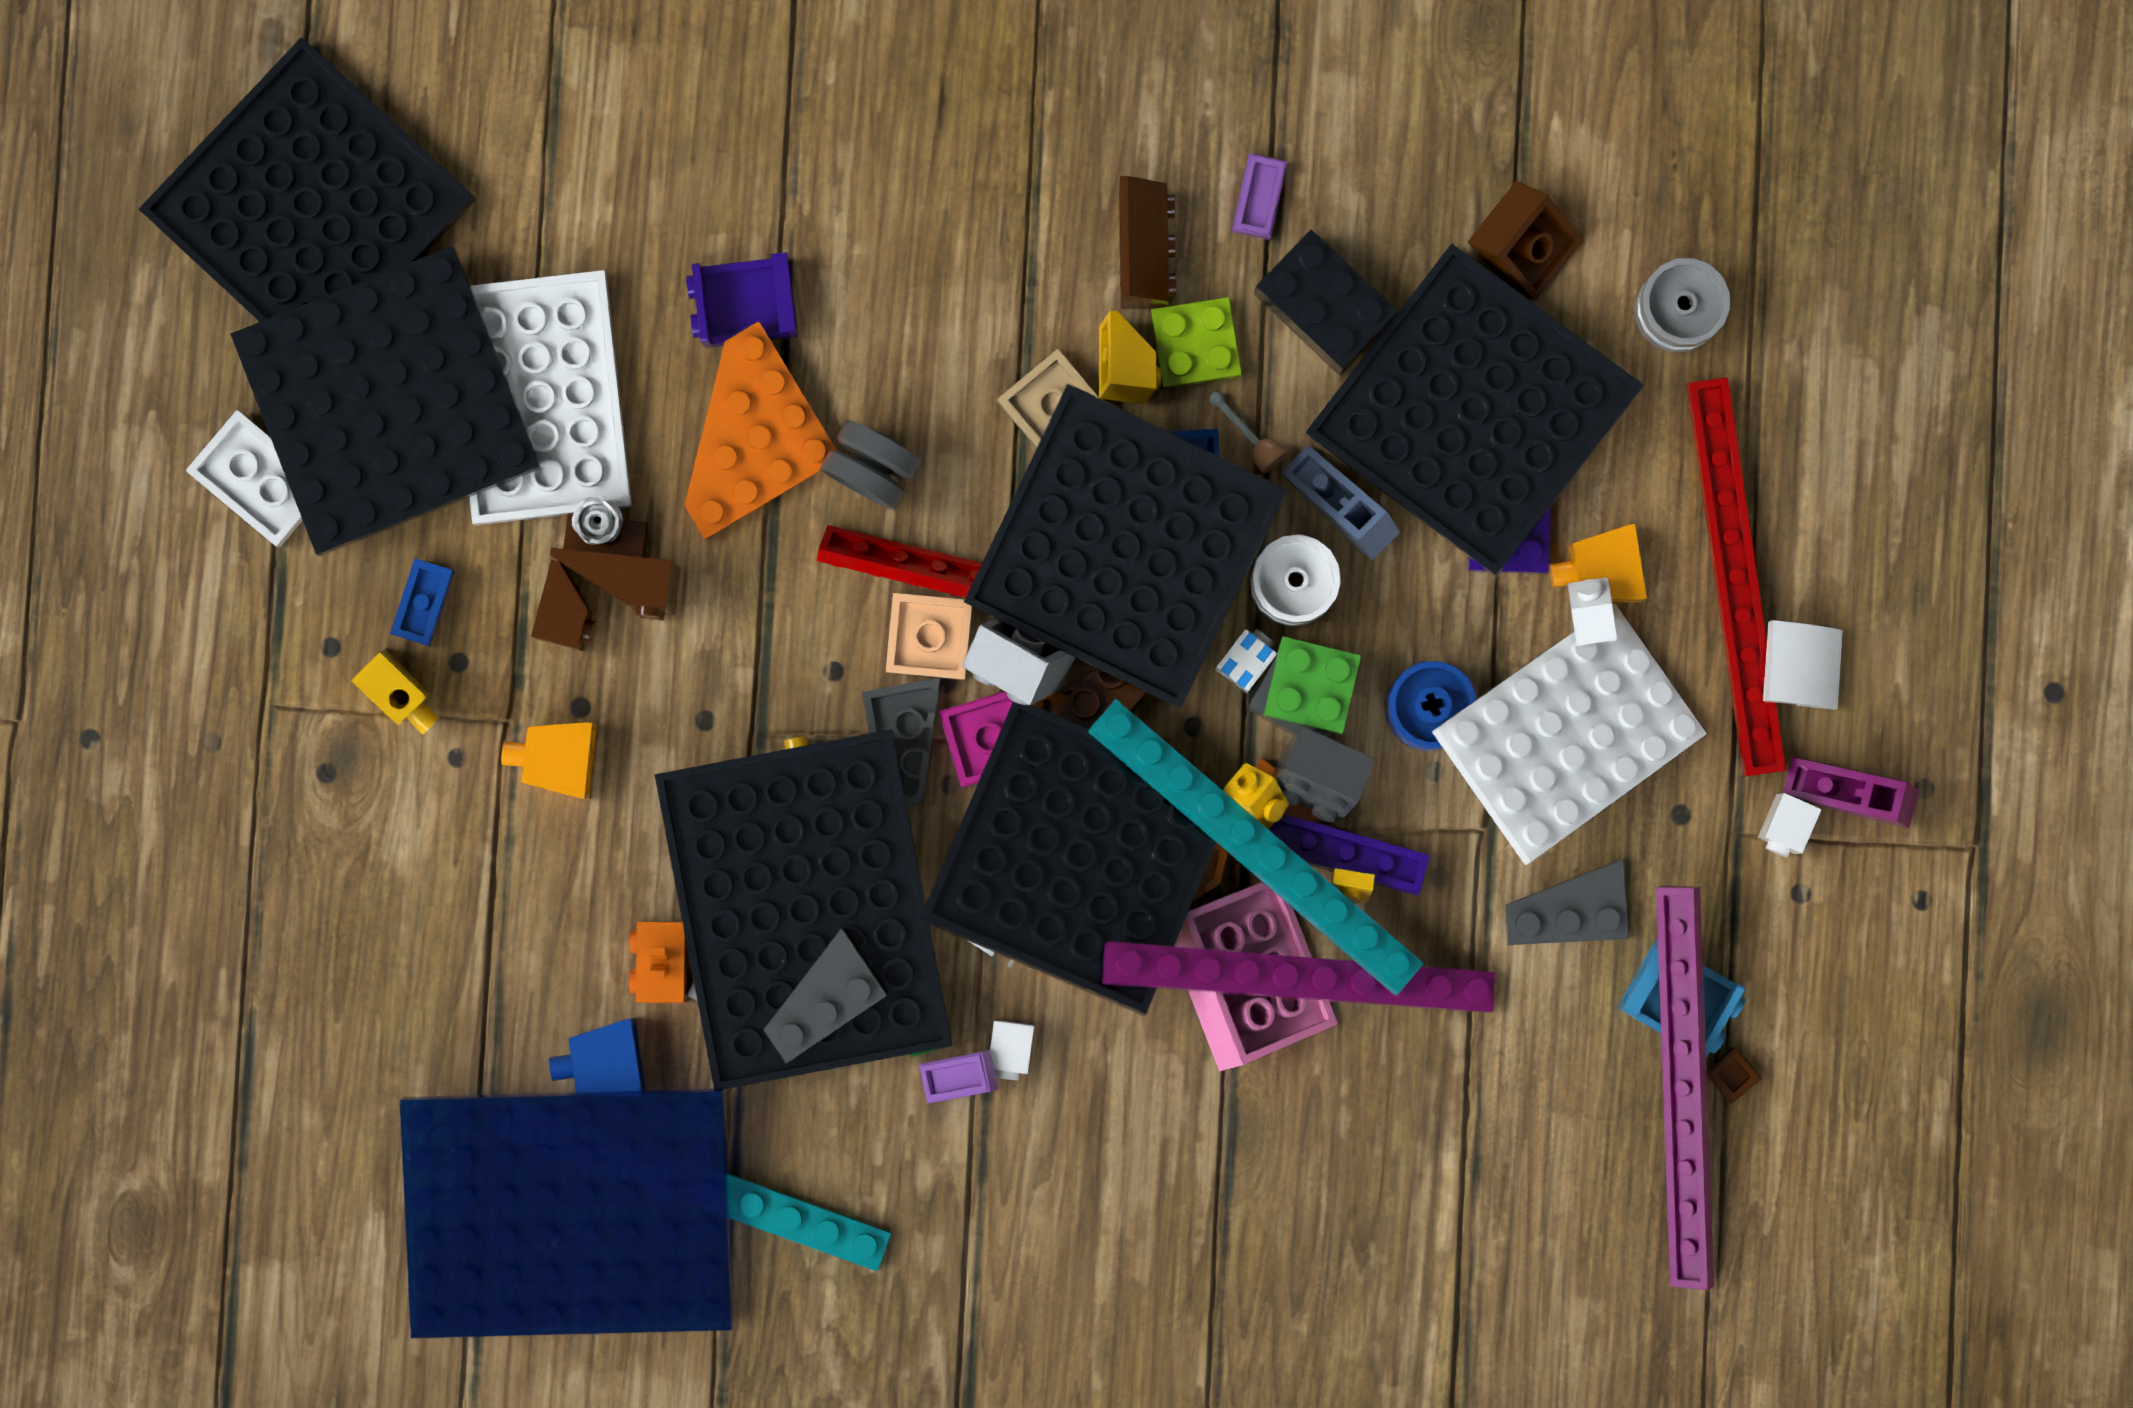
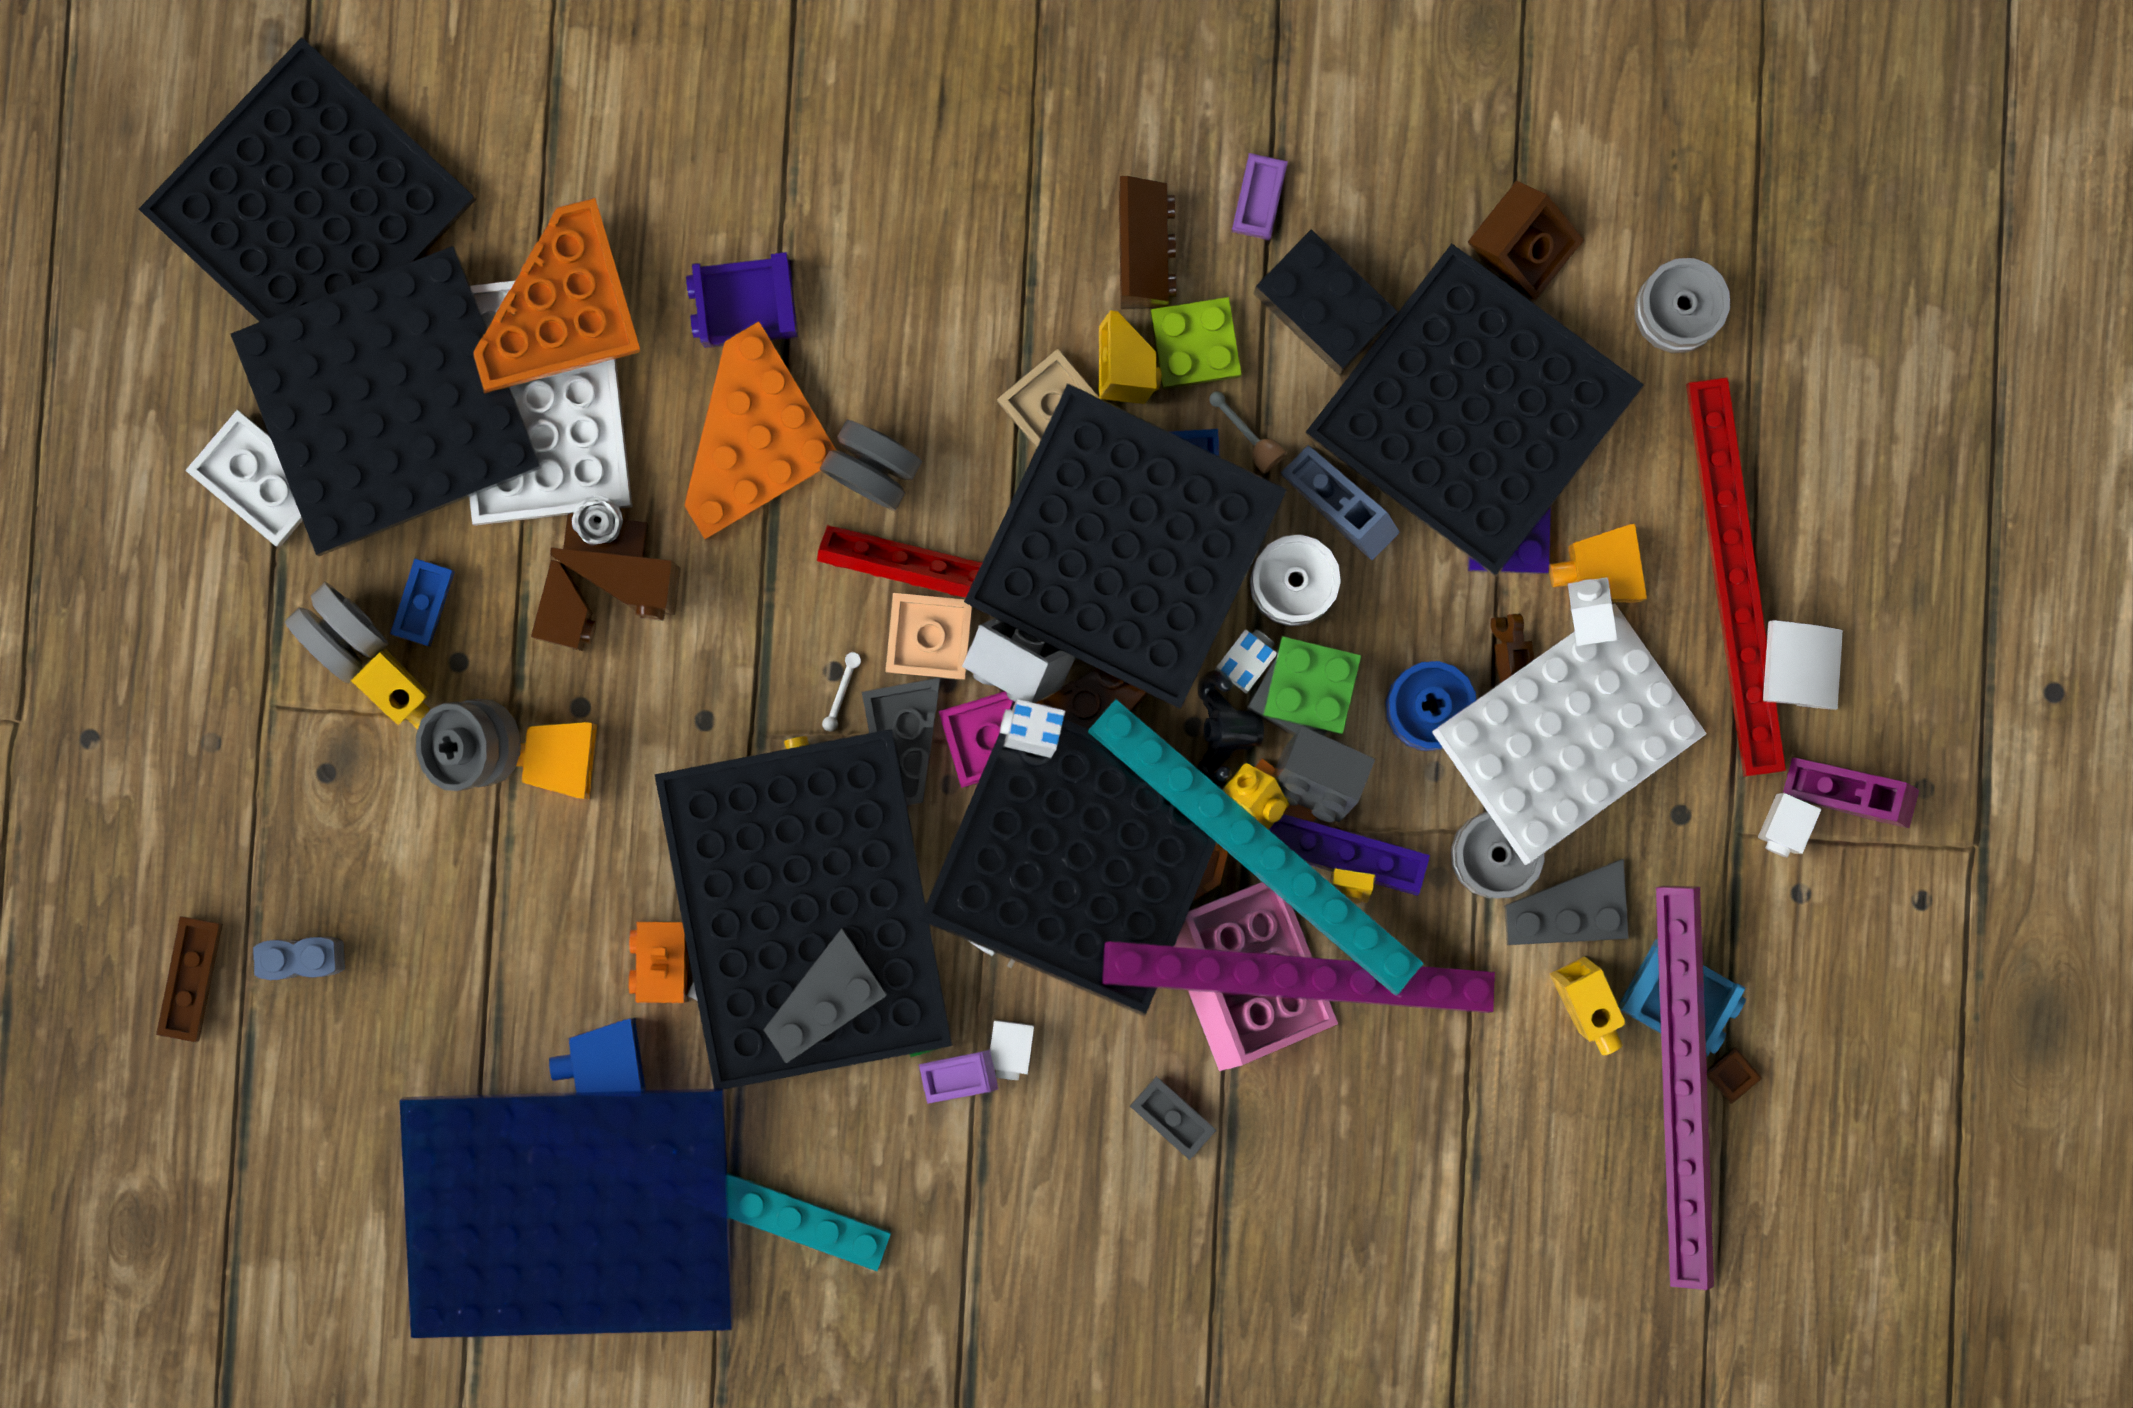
(189, 979): none -> reddish brown plate
(293, 958): none -> sand blue brick
(331, 638): none -> light grey wheel
(467, 744): none -> dark grey wheel
(561, 308): none -> orange plate
(852, 661): none -> white hinge
(1032, 728): none -> white brick
(1172, 1118): none -> dark grey plate
(1225, 727): none -> black piece
(1479, 872): none -> light grey wheel
(1513, 651): none -> reddish brown plate
(1585, 991): none -> yellow torso

